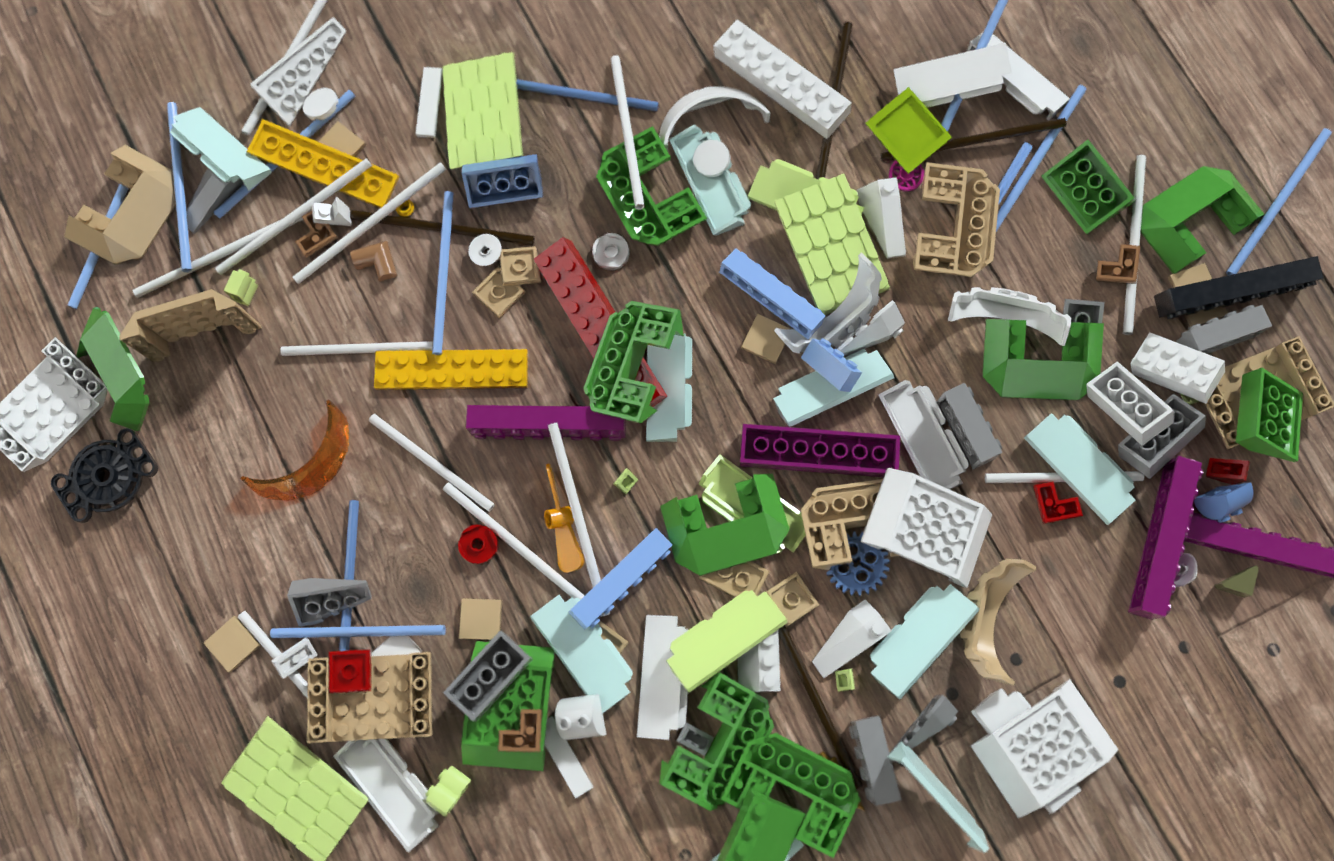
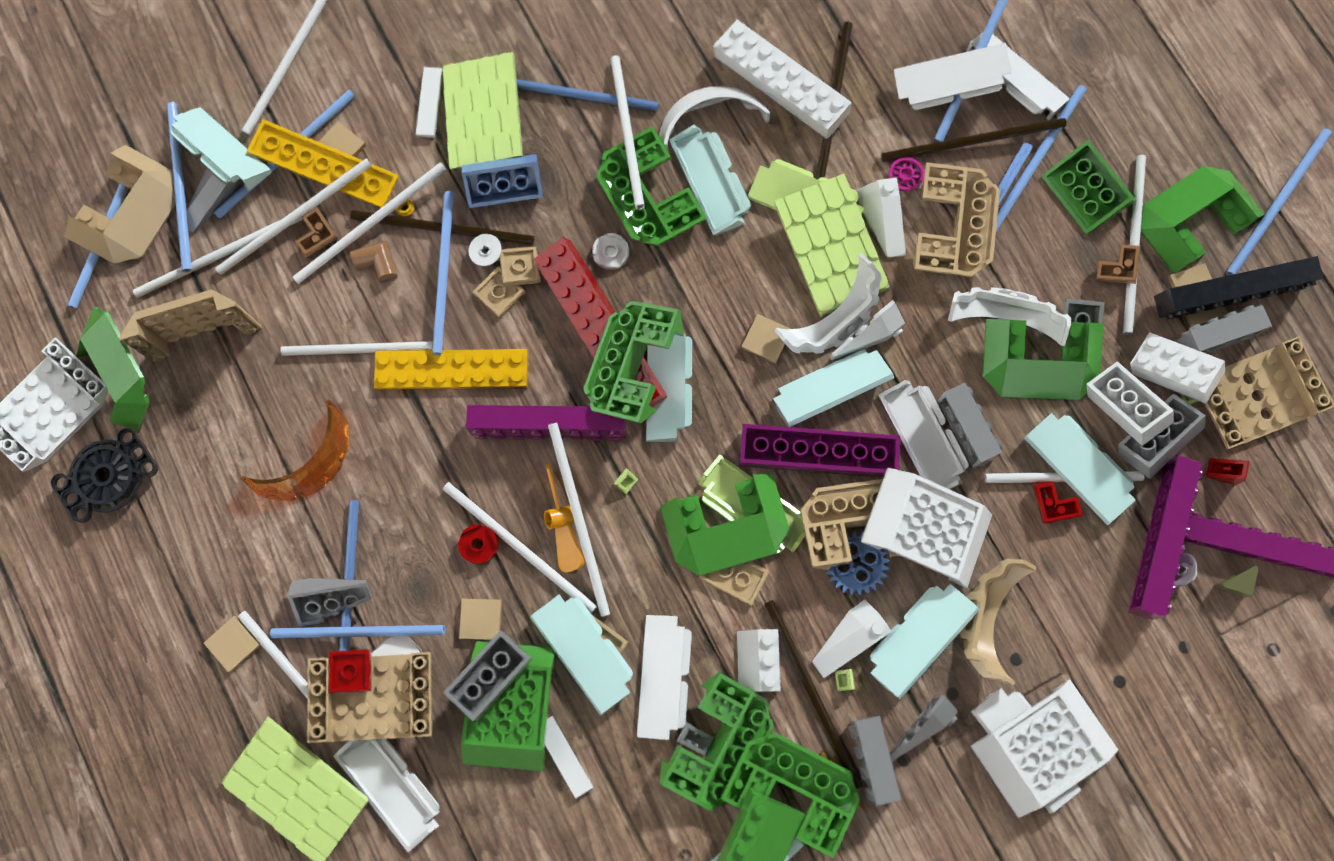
(241, 287): yellowish green brick -> none
(294, 658): white plate -> none
(295, 75): white wing -> none
(320, 104): white tile -> none
(332, 214): white slope -> none
(431, 462): white piece -> none
(447, 791): yellowish green brick -> none
(527, 738): medium nougat brick -> none
(580, 717): white brick -> none
(620, 578): light blue brick -> none
(711, 158): white tile -> none
(723, 638): yellowish green slope -> none
(772, 293): light blue brick -> none
(793, 598): tan tile -> none
(831, 364): light blue brick -> none
(908, 130): lime piece -> none
(941, 794): light aqua slope -> none
(1224, 500): medium blue brick -> none
(1269, 415): bright green slope -> none

